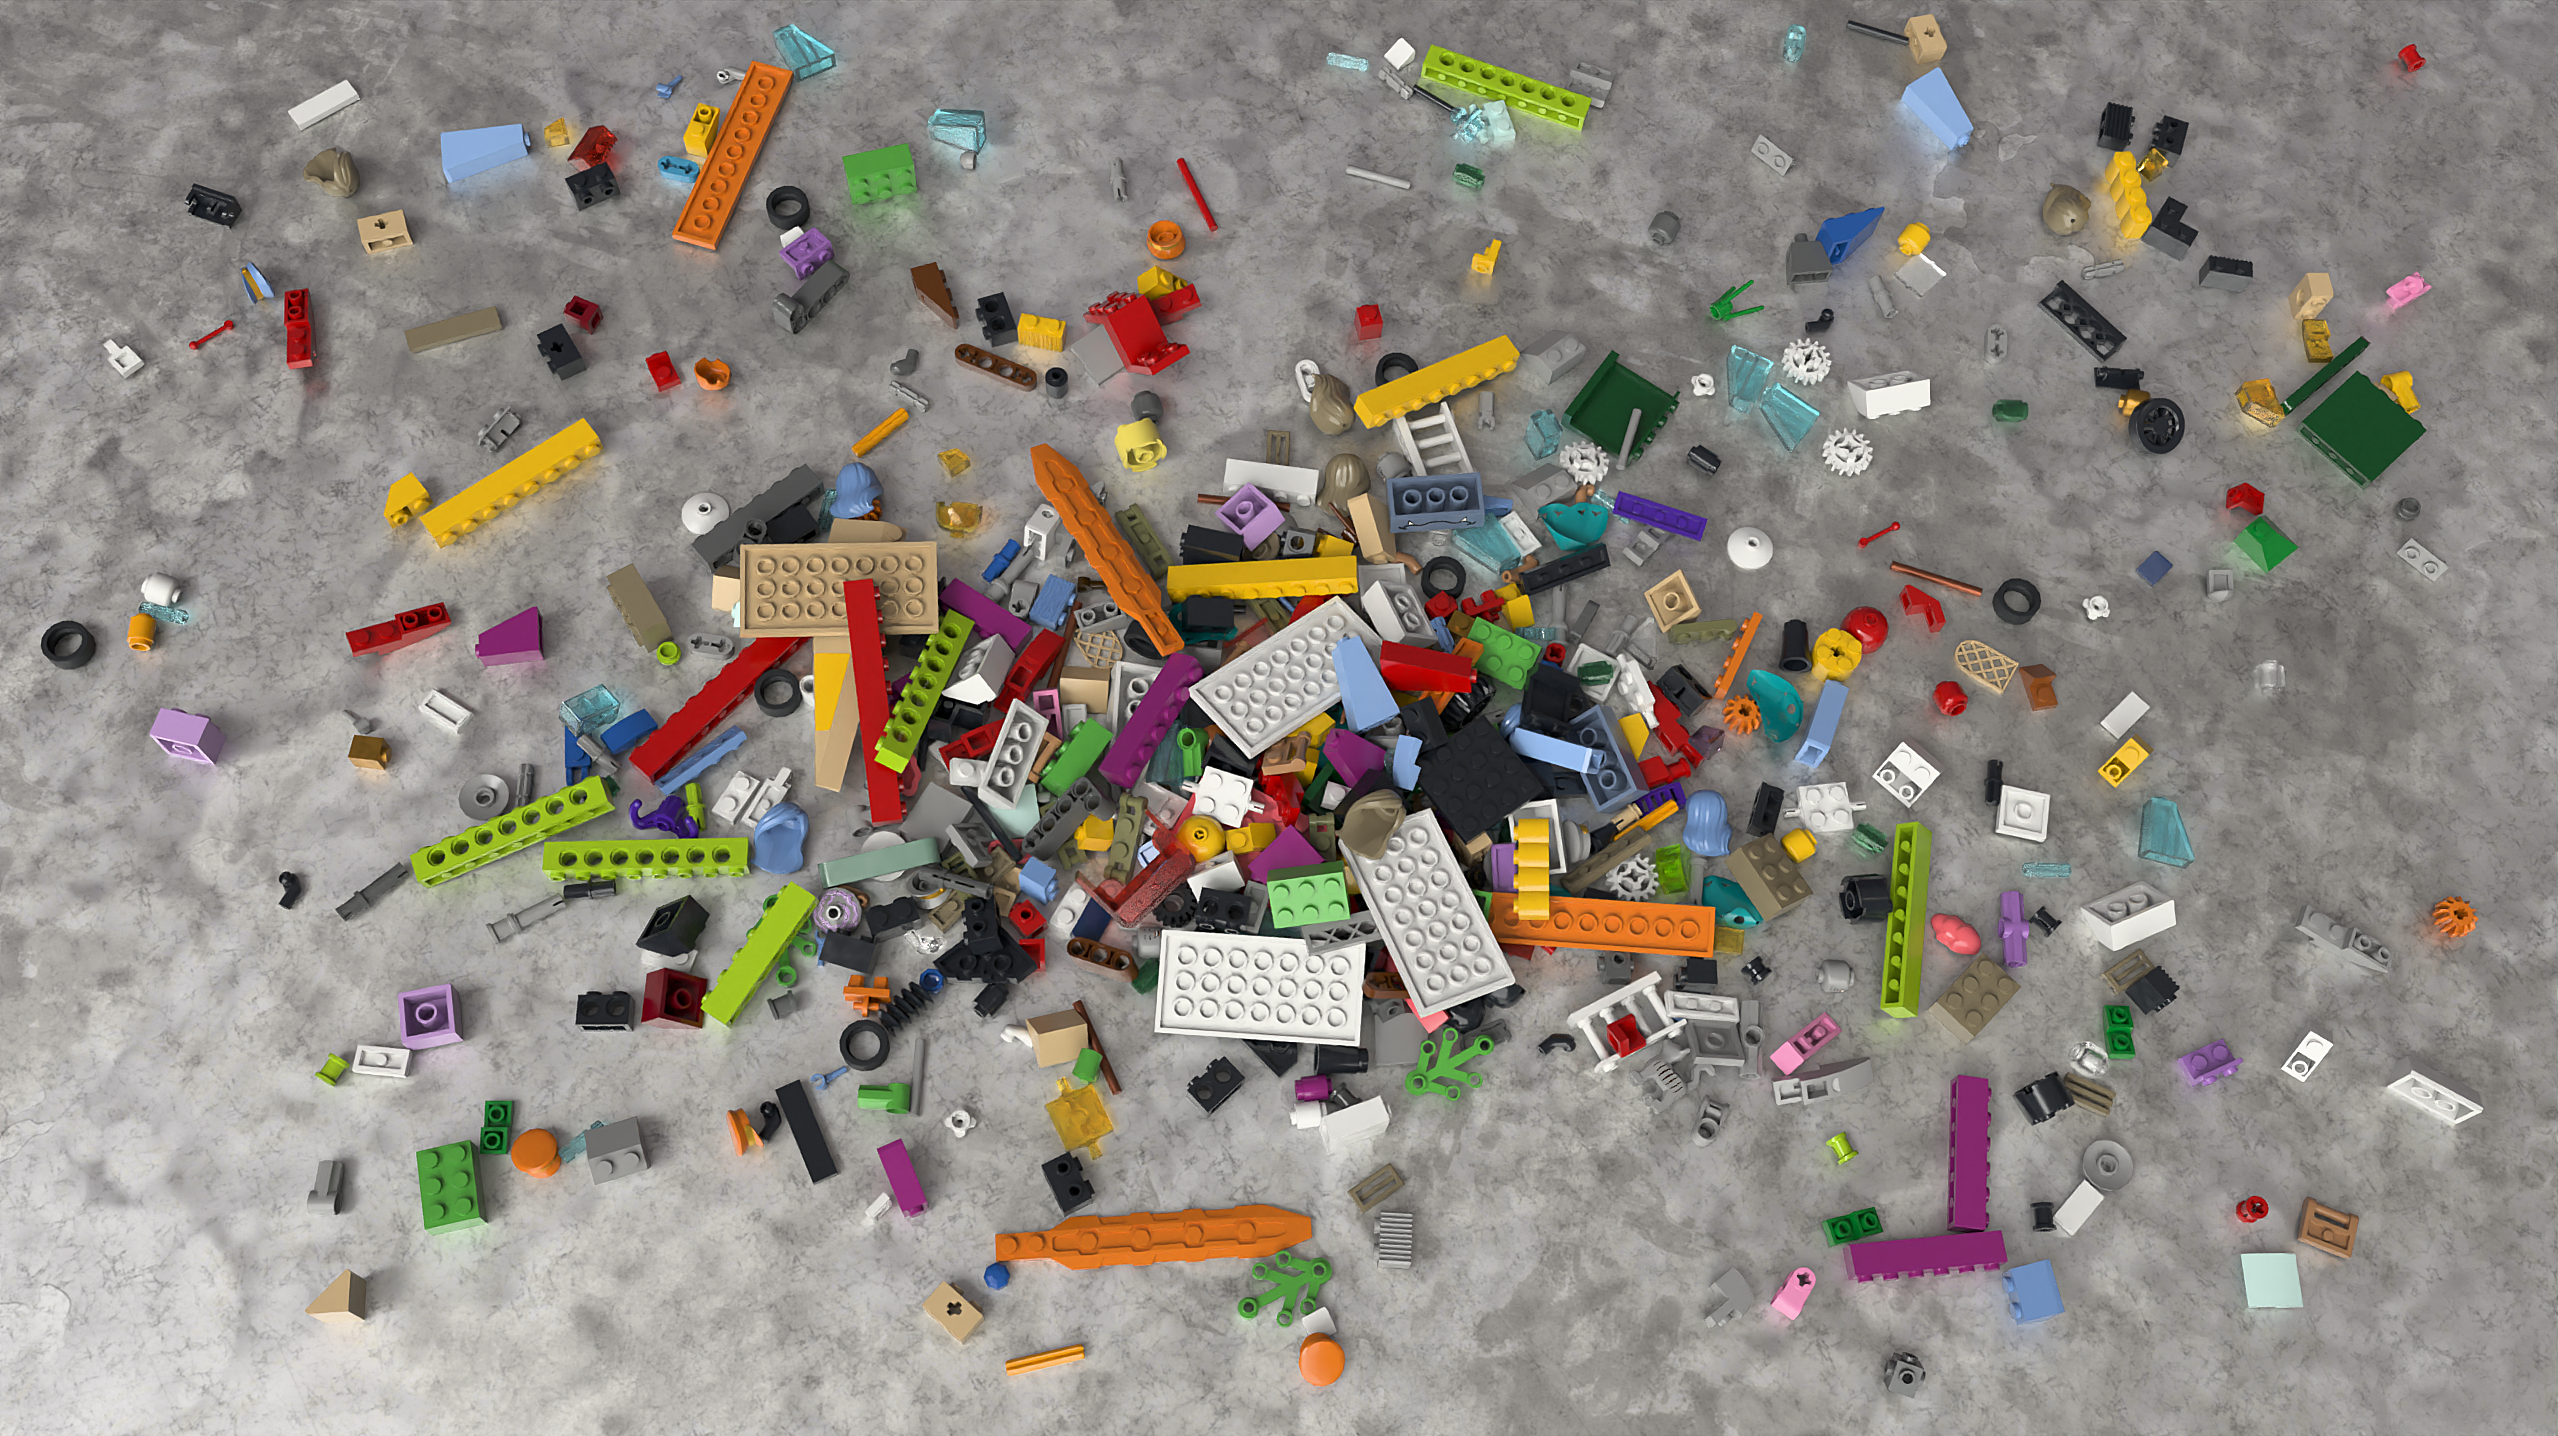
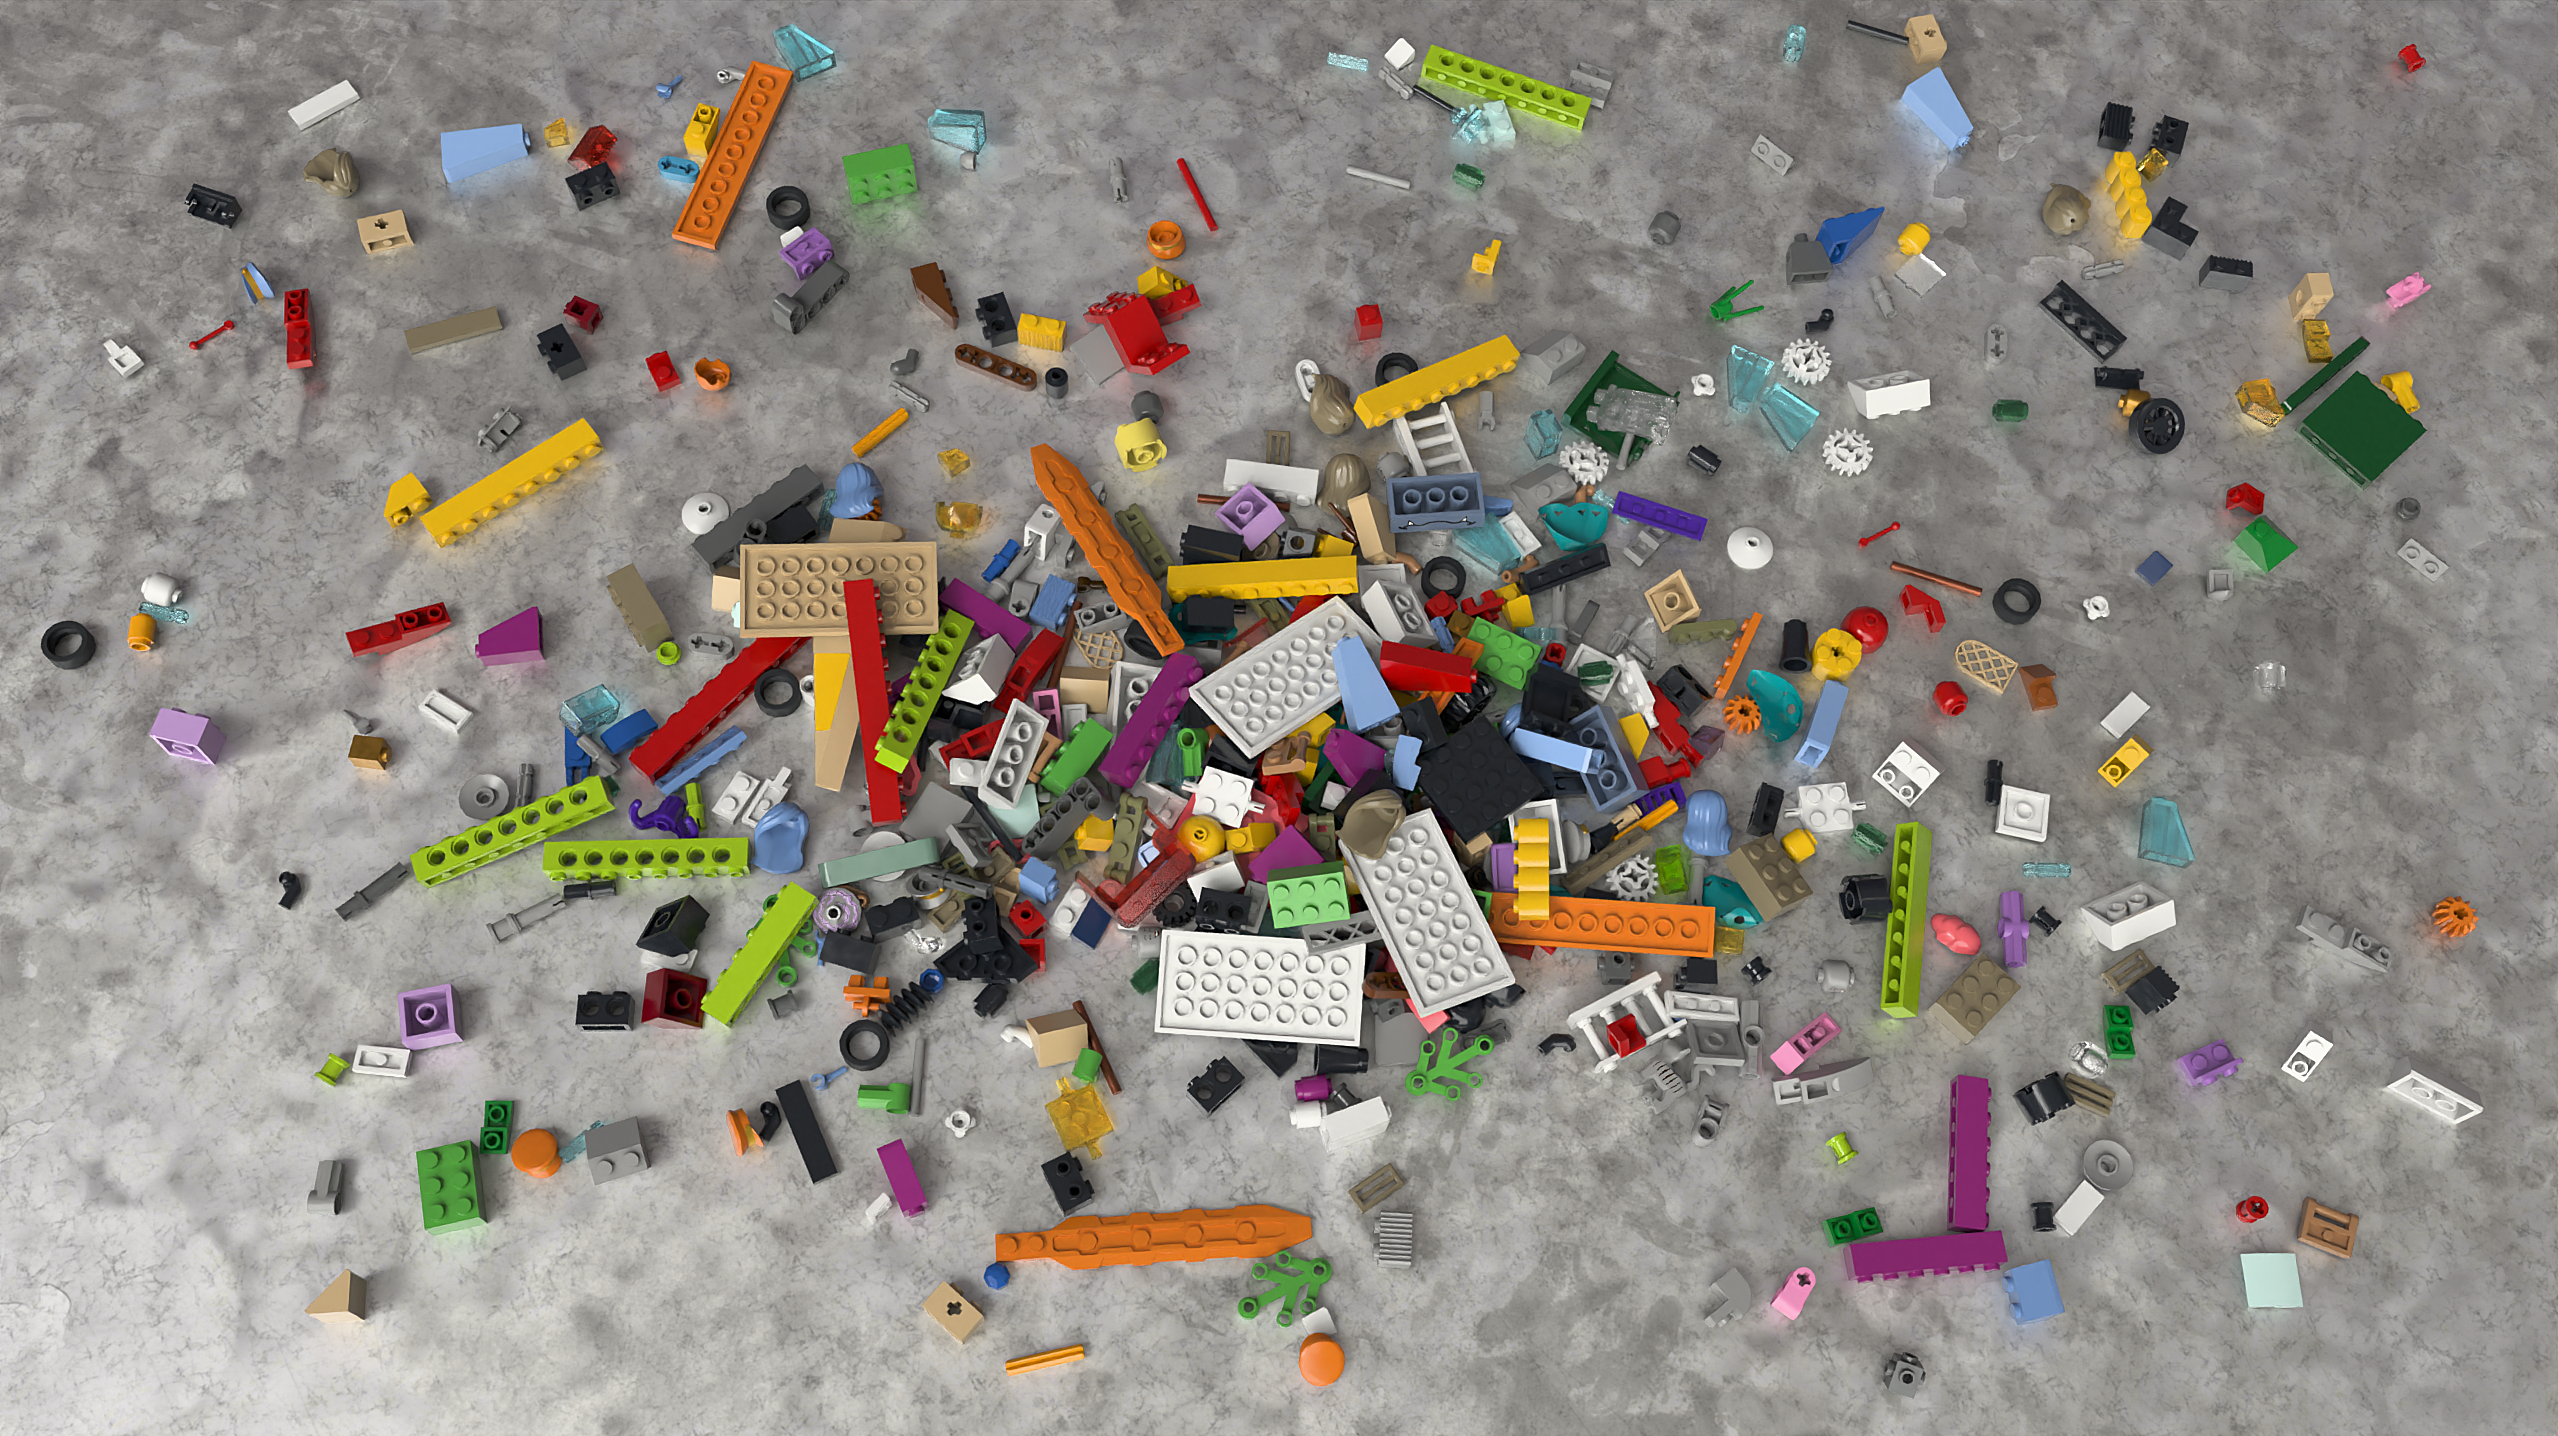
(1109, 967): reddish brown beam -> none
(1633, 412): none -> clear hips

